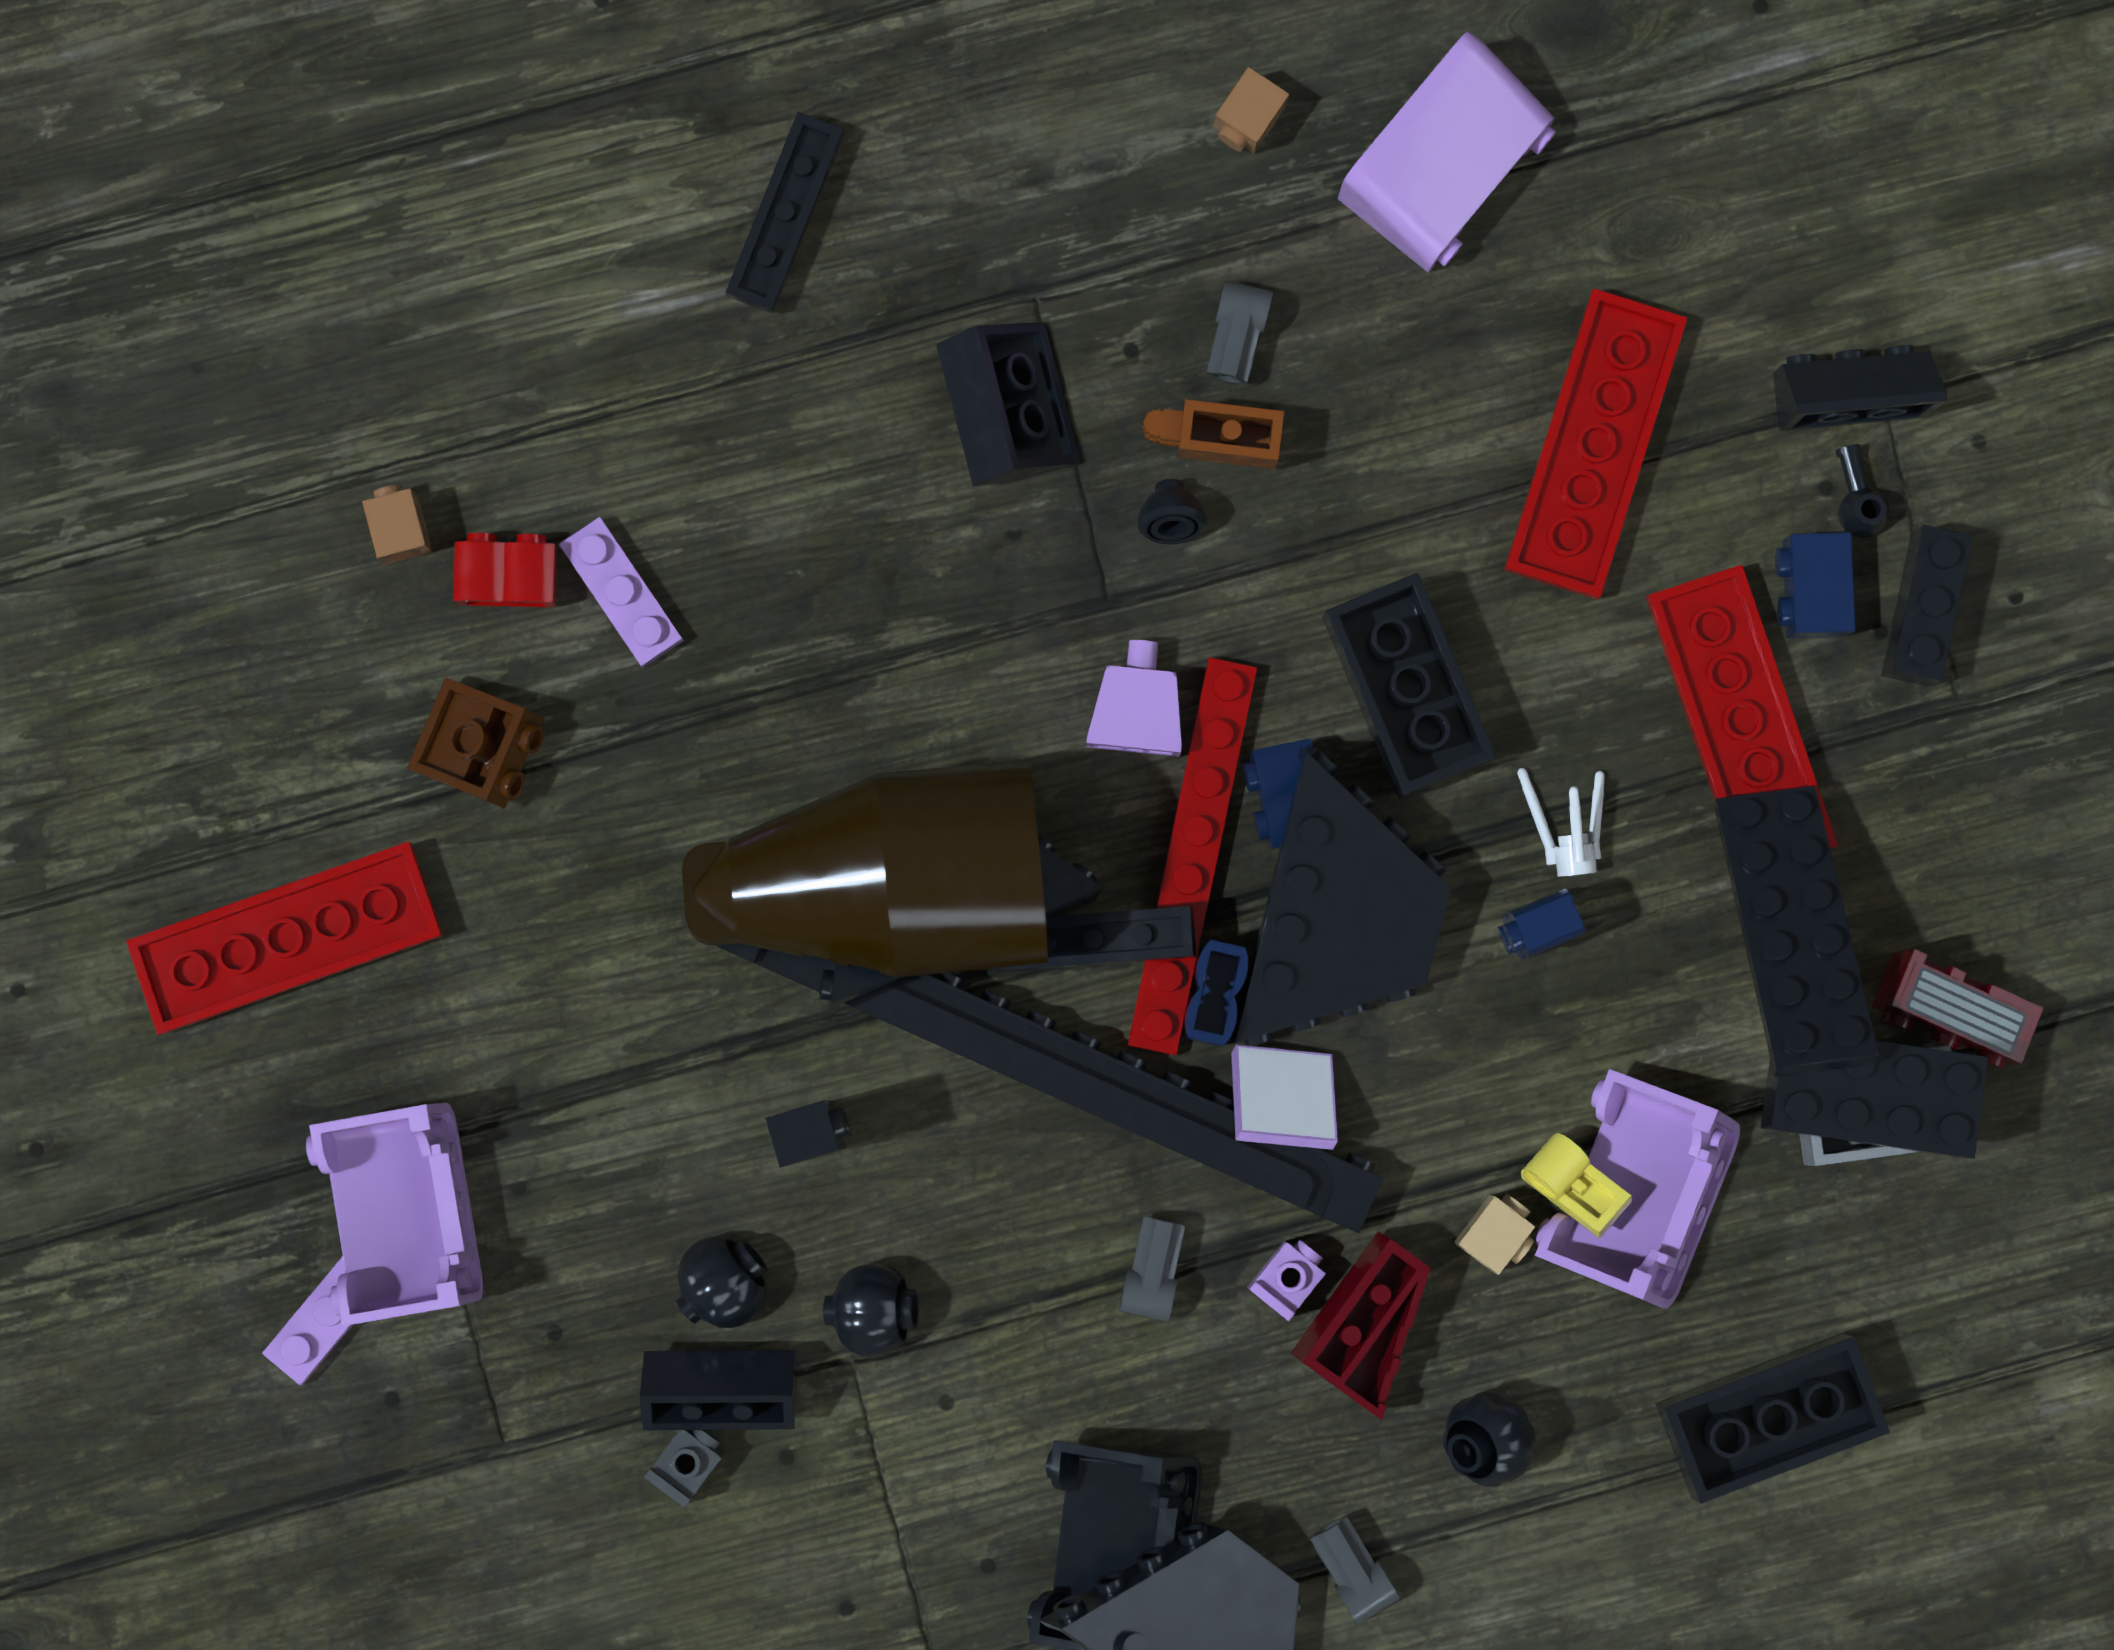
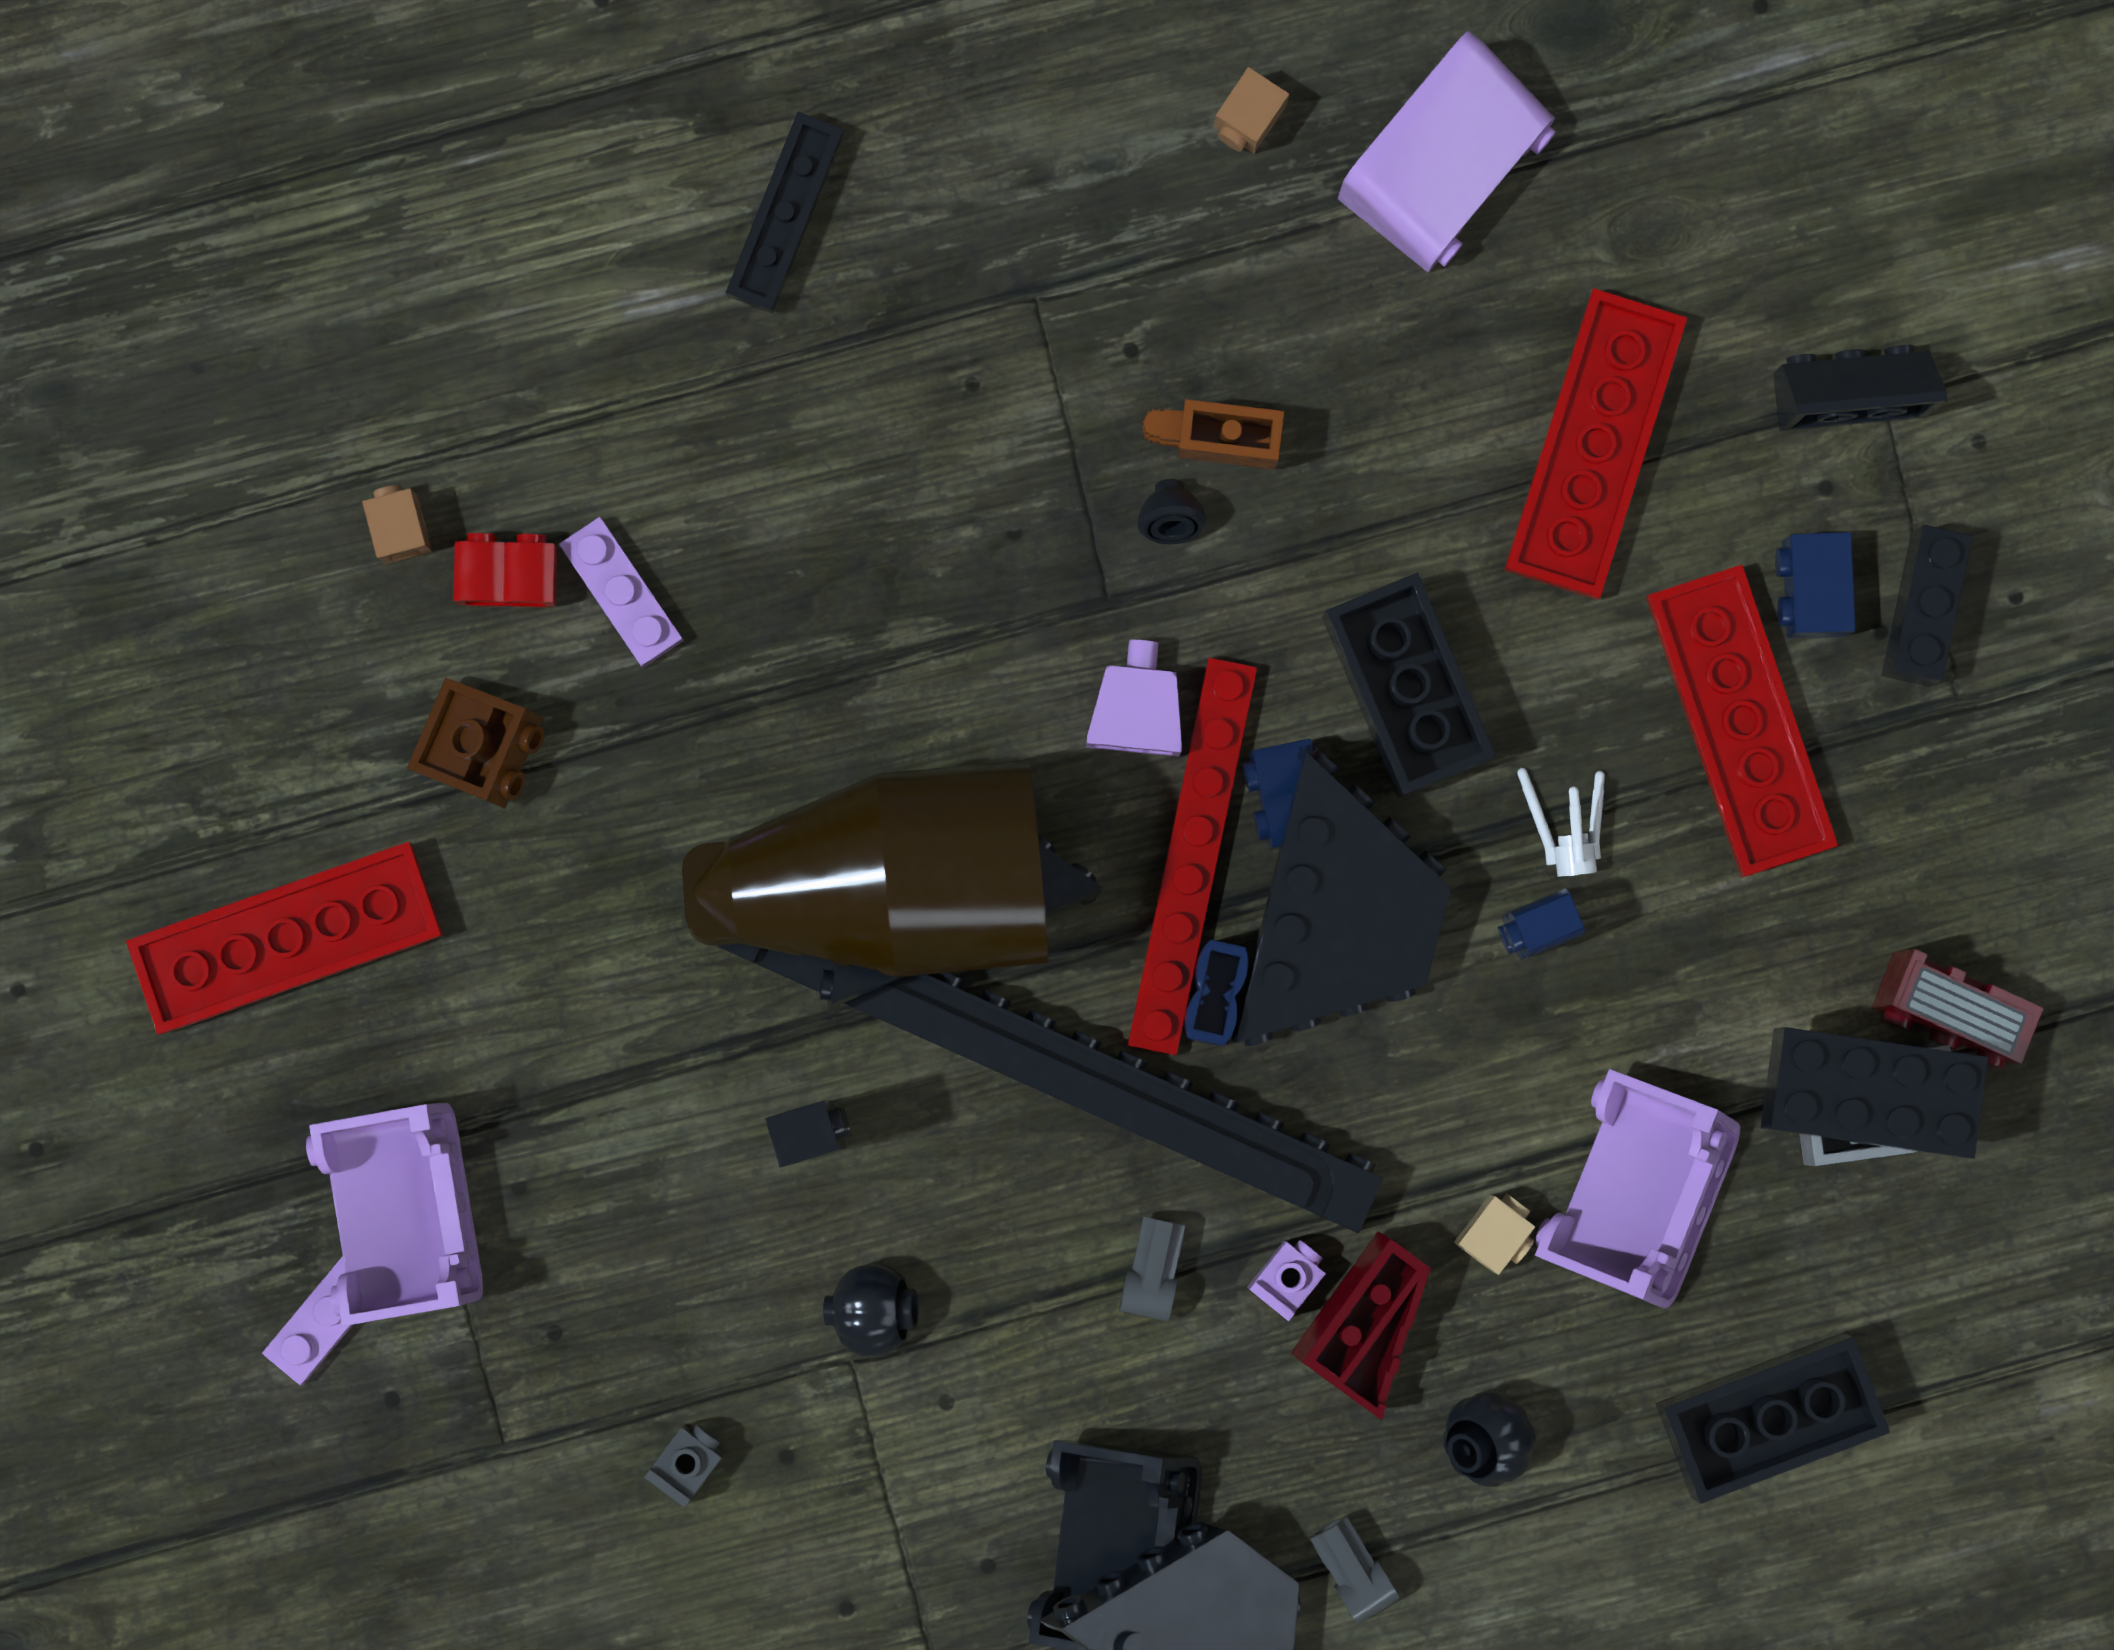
(719, 1390): black brick -> none
(721, 1282): black plant -> none
(1008, 402): black slope -> none
(1117, 938): black plate -> none
(1240, 321): dark grey piece -> none
(1284, 1097): white tile -> none
(1574, 1185): light yellow plate -> none
(1795, 932): black plate -> none
(1850, 507): black bar -> none

